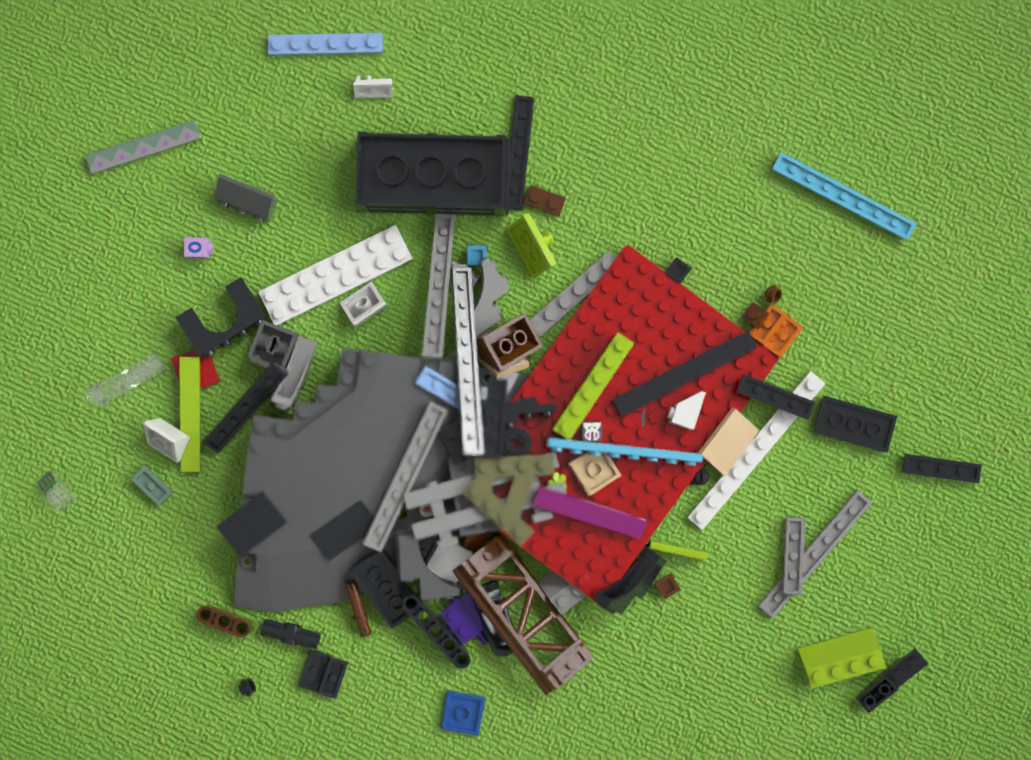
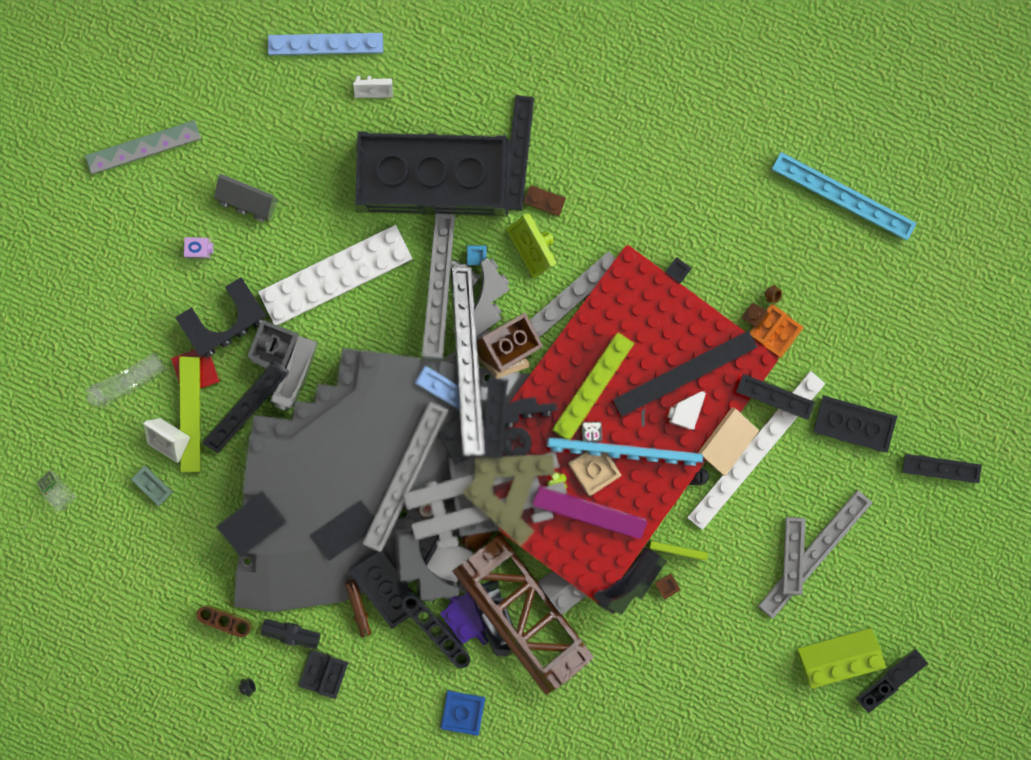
(363, 304): white slope -> none

